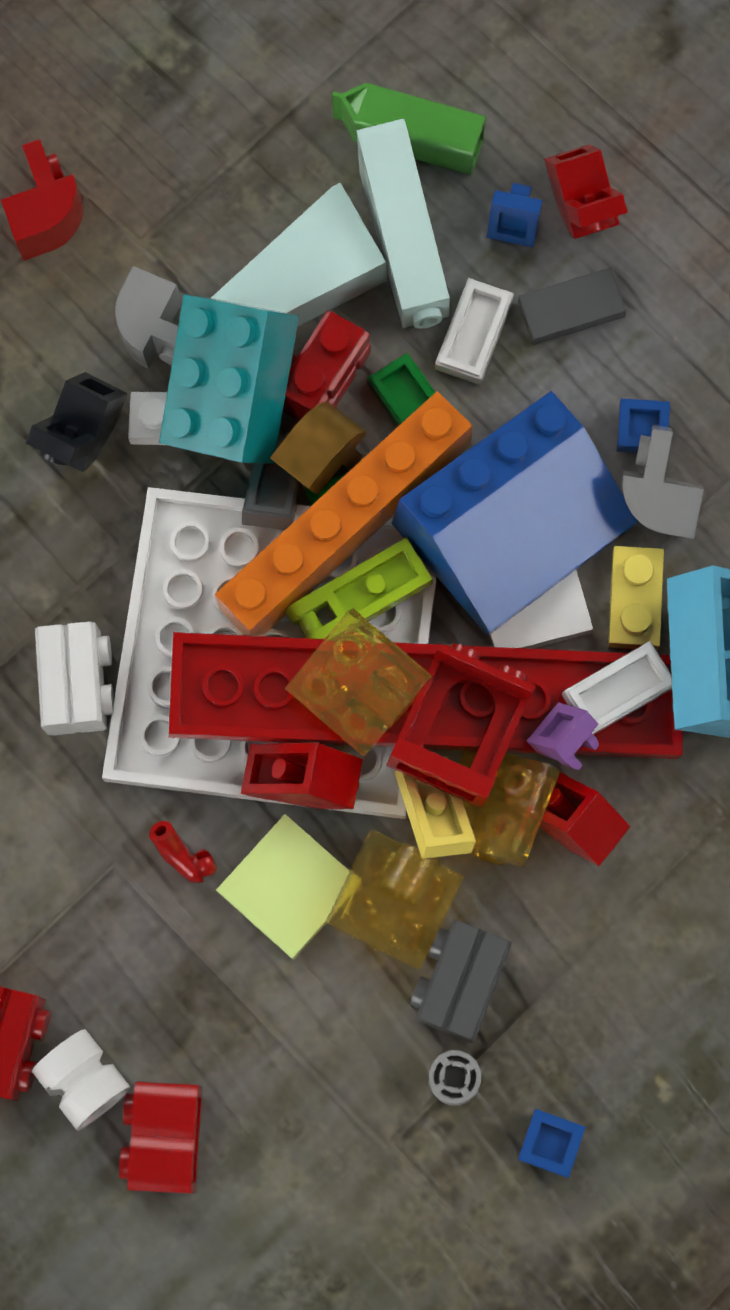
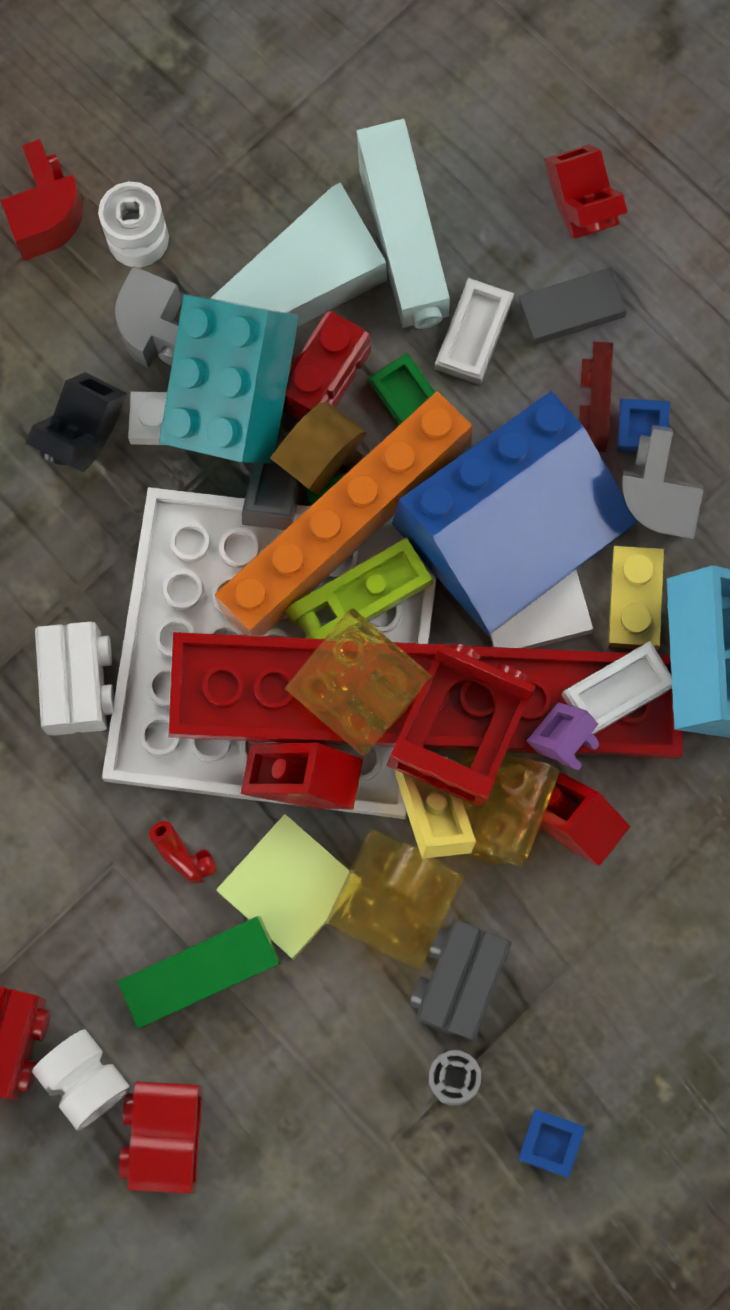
(133, 224): none -> white wheel
(199, 972): none -> green tile
(436, 131): bright green piece -> none
(514, 216): blue tile -> none
(597, 376): none -> clear red plate

